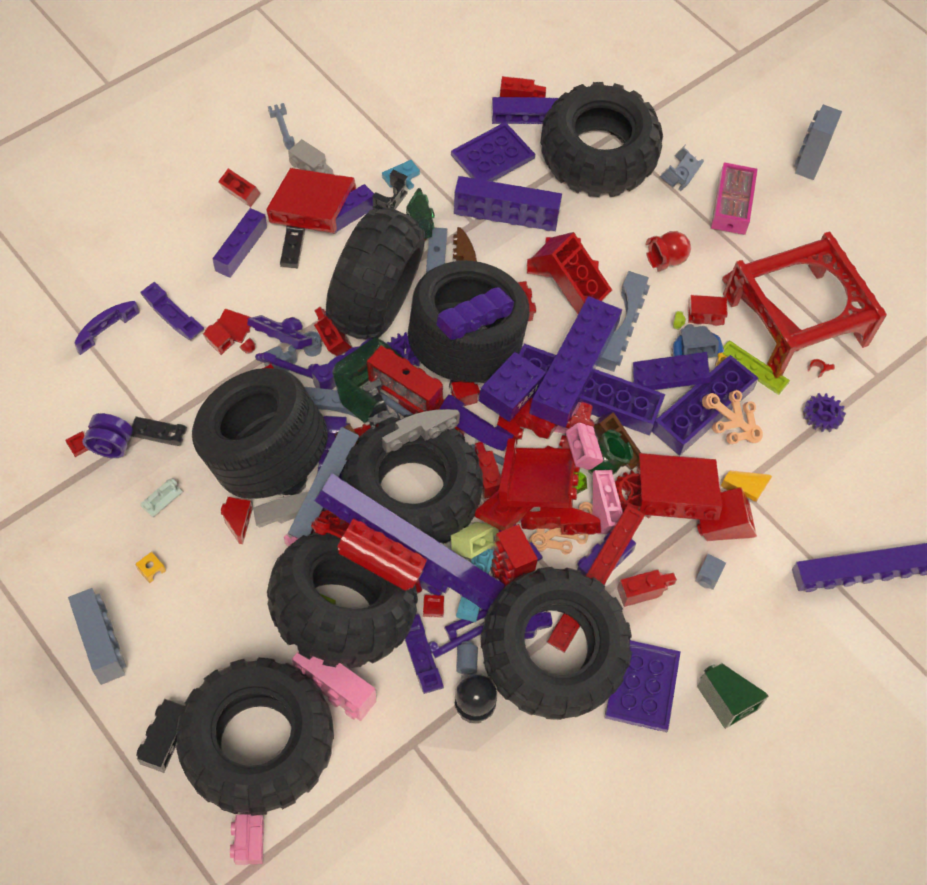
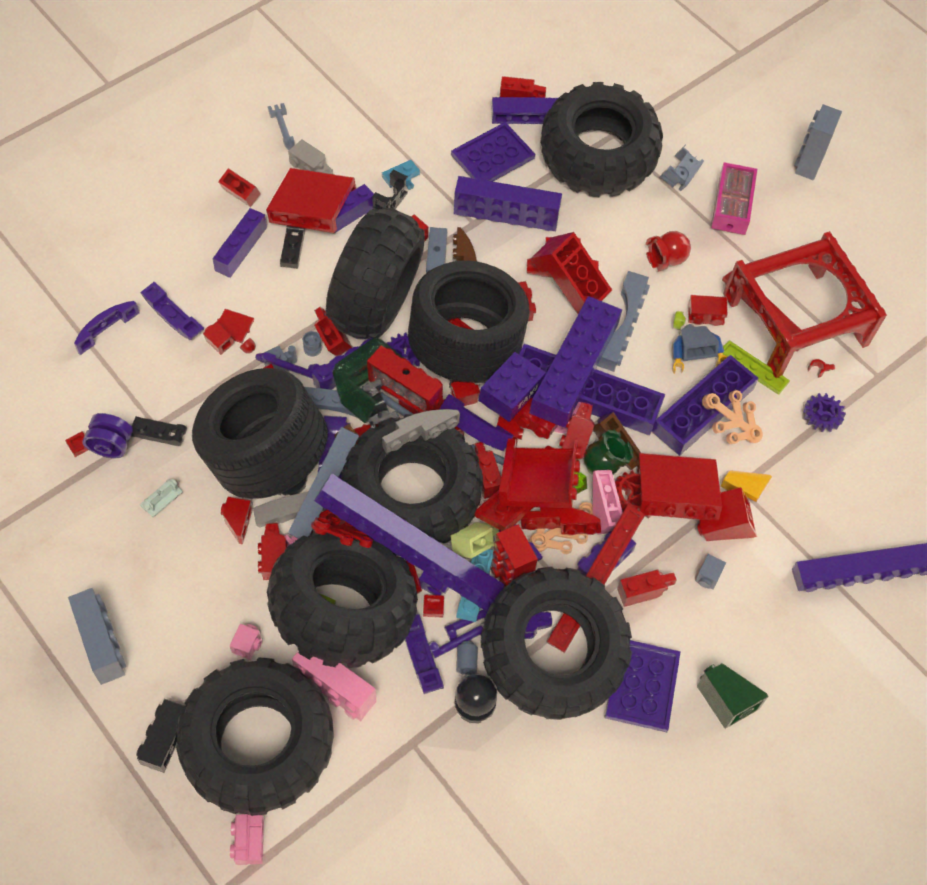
(148, 573): yellow piece -> none
(246, 641): none -> bright pink brick
(270, 548): none -> red hinge
(285, 331): dark purple plate -> none
(381, 555): red container -> none
(421, 213): clear green slope -> none
(472, 314): dark purple brick -> none
(584, 446): bright pink brick -> none
(672, 371): dark purple plate -> none

